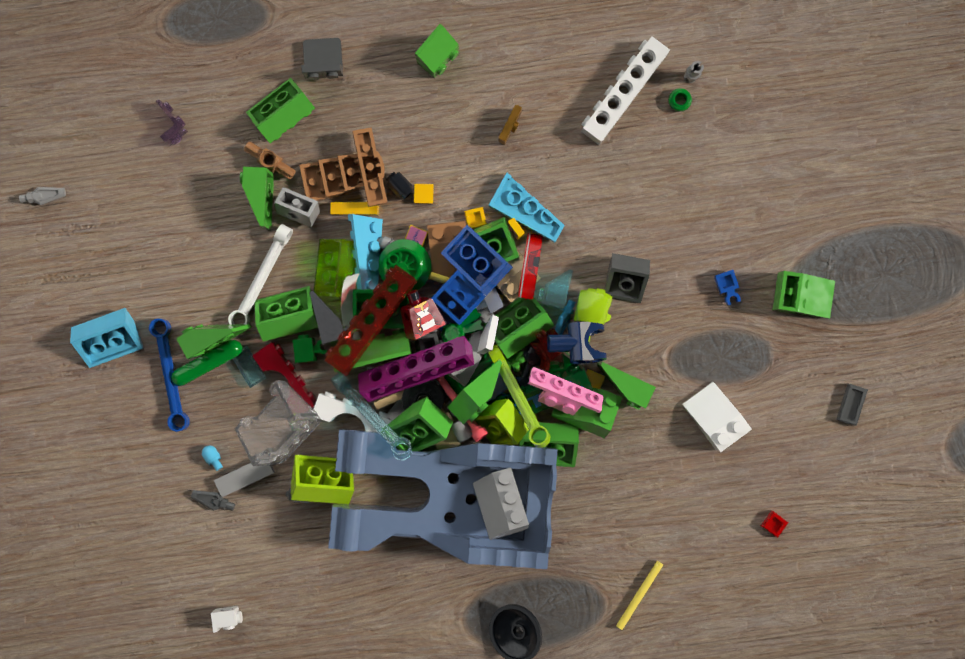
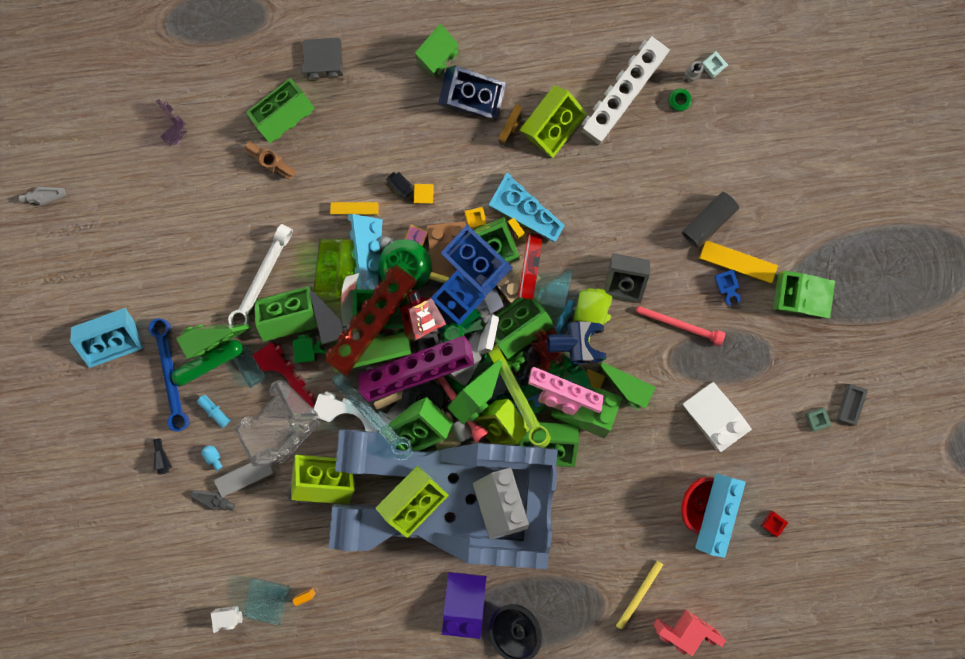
(161, 461): none -> black cone
(213, 411): none -> medium azure axle
(258, 187): bright green slope -> none
(266, 601): none -> clear light blue plate
(297, 207): light grey brick -> none
(303, 597): none -> light orange tile
(348, 173): medium nougat slope -> none
(411, 502): none -> lime slope
(464, 605): none -> dark purple slope
(471, 92): none -> dark blue slope
(553, 121): none -> lime slope
(688, 633): none -> coral bracket
(695, 503): none -> red dish
(709, 221): none -> dark grey piece
(714, 64): none -> light aqua tile
(716, 337): none -> coral piece
(720, 515): none -> medium azure slope
(738, 262): none -> yellow tile
(818, 419): none -> sand green tile

